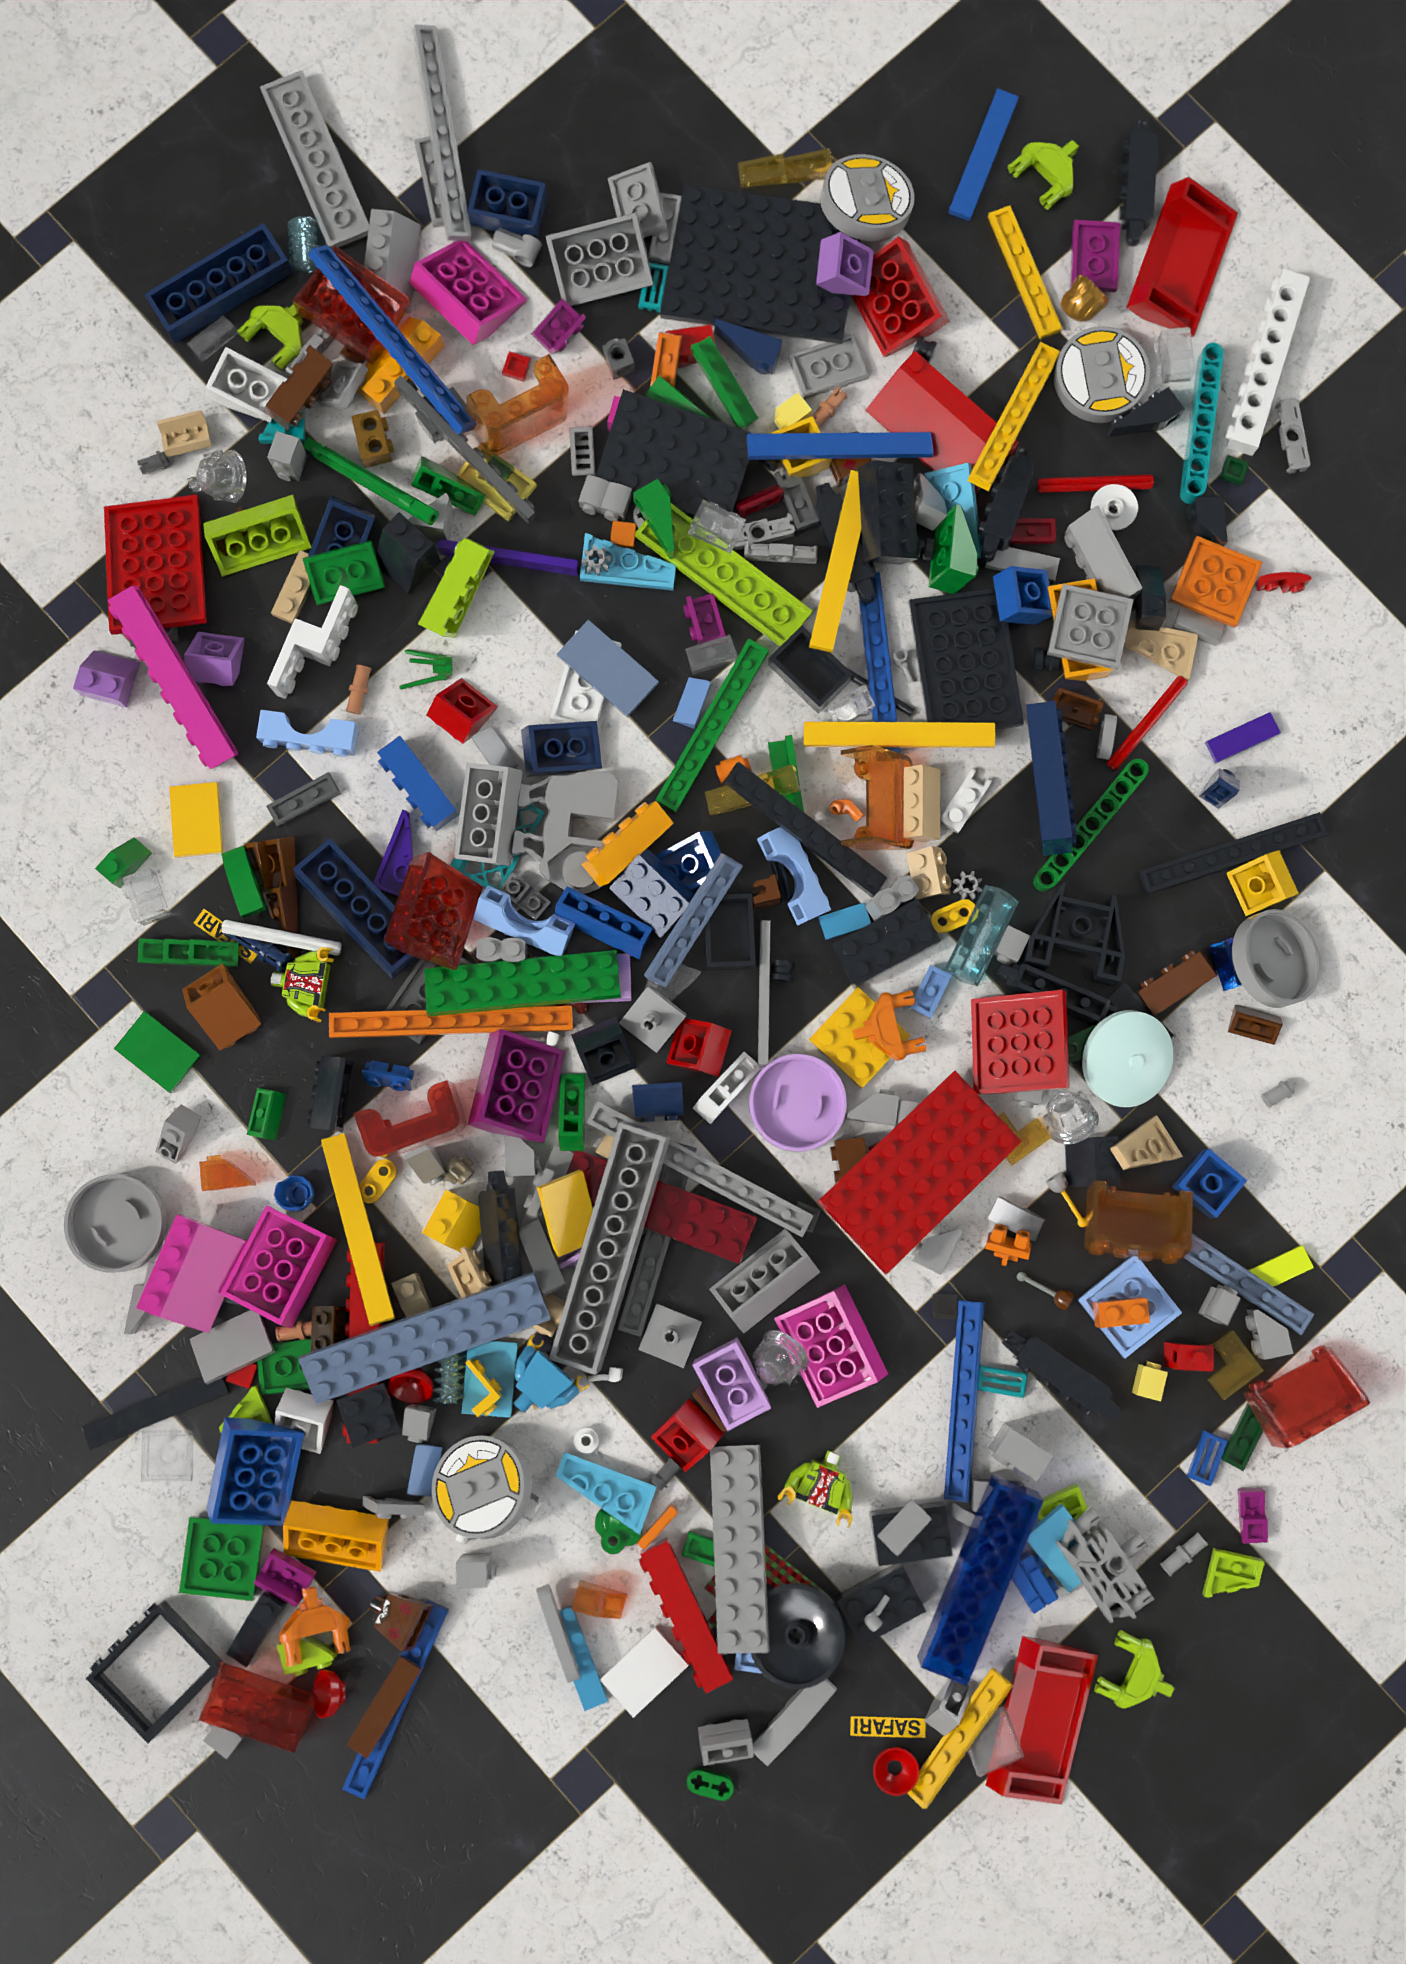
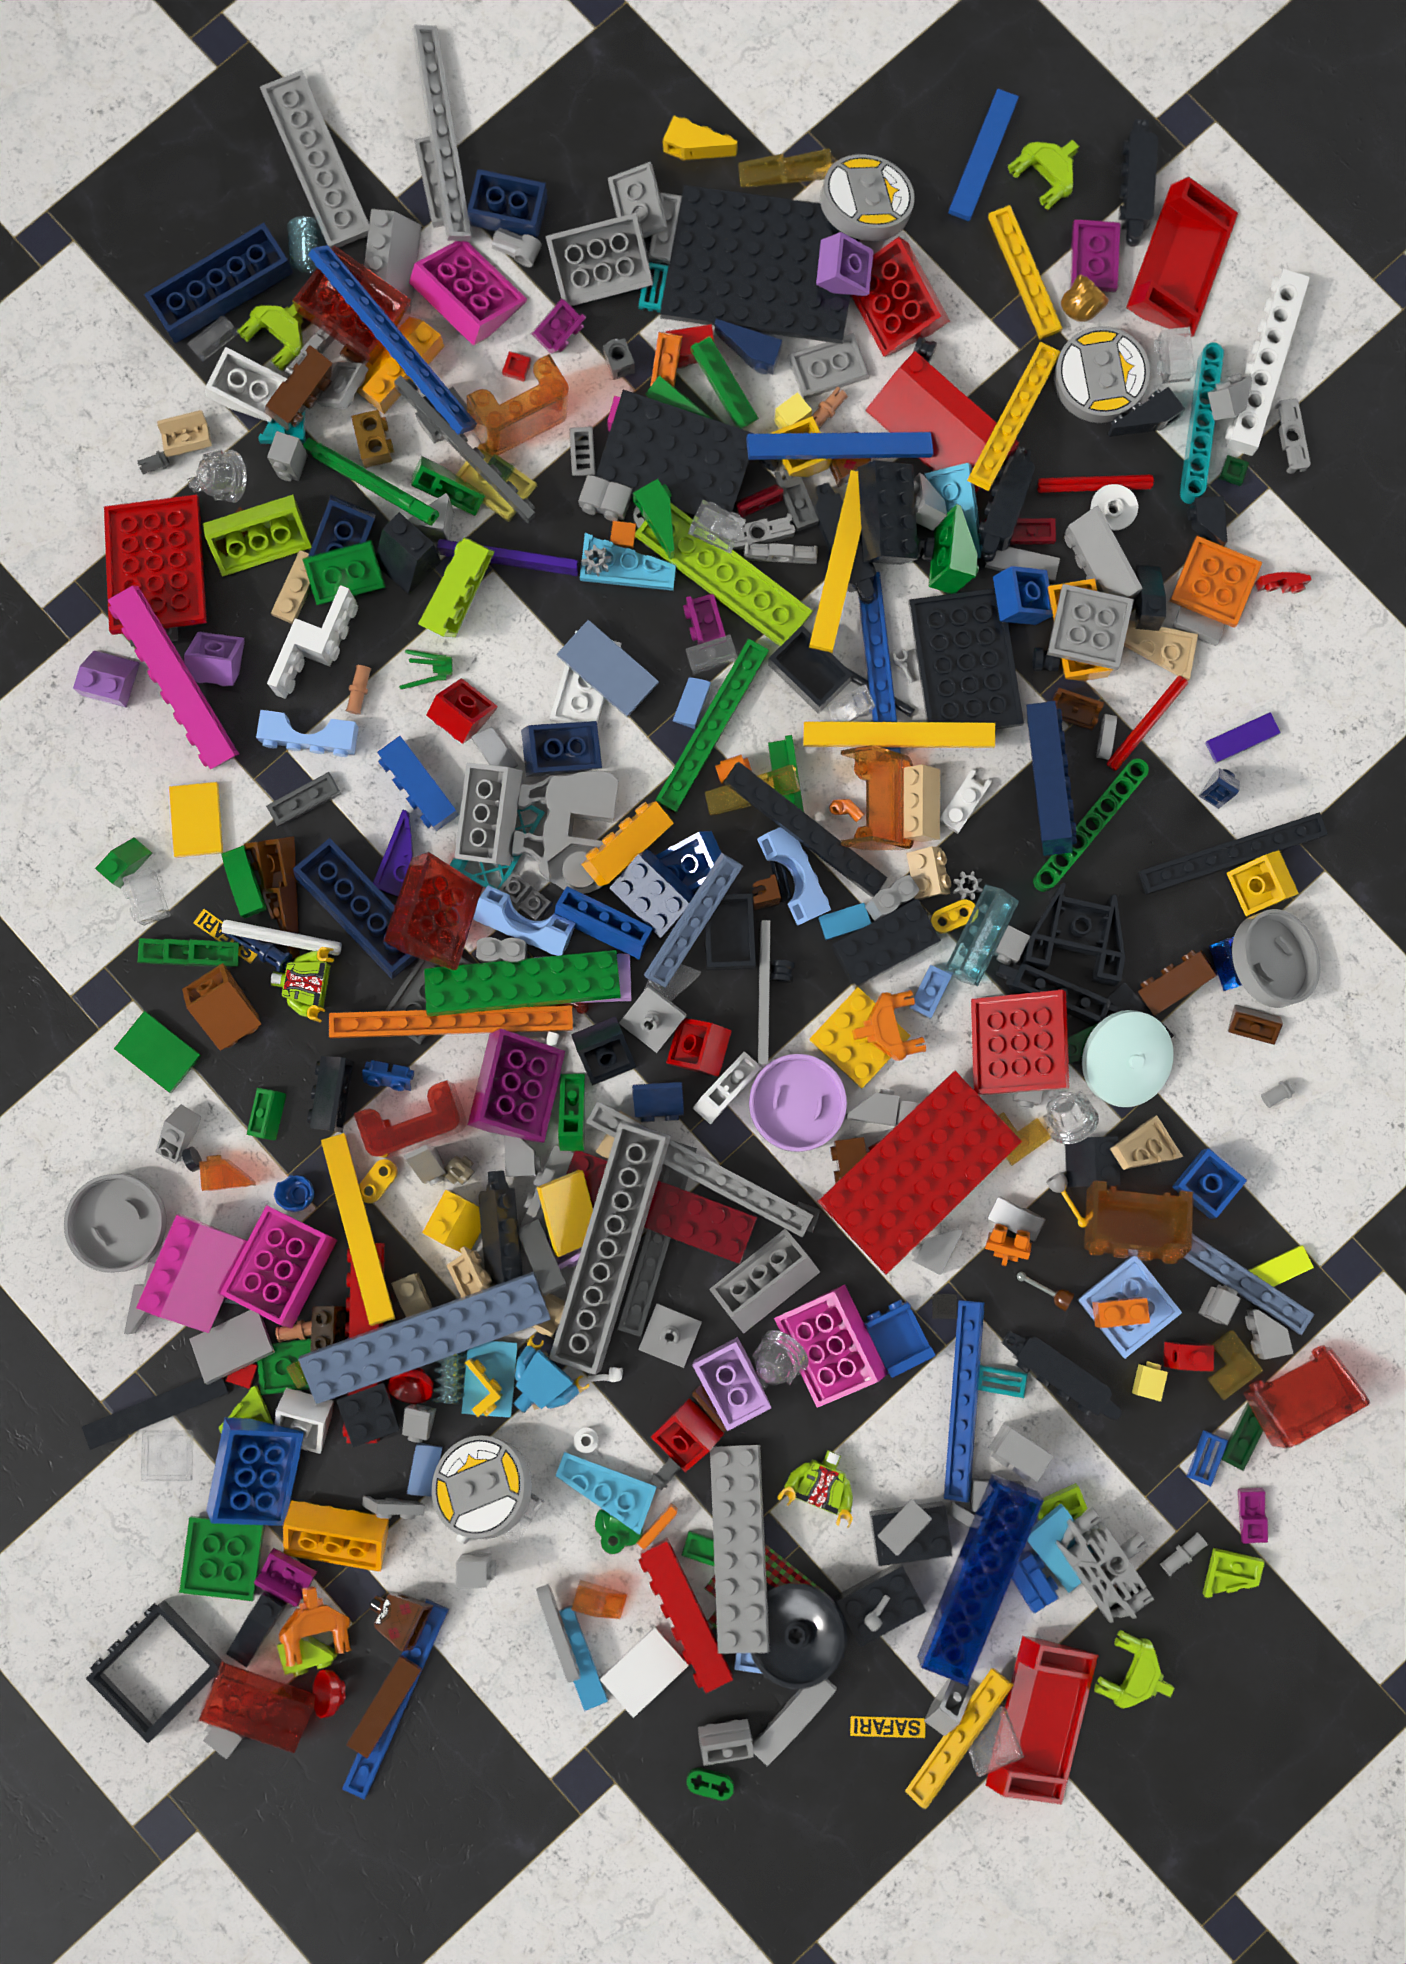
(191, 1159): none -> black tile
(297, 1374): none -> clear yellow tile
(696, 142): none -> yellow slope
(898, 1338): none -> blue panel
(898, 1783): red piece -> none
(1230, 396): none -> light grey slope

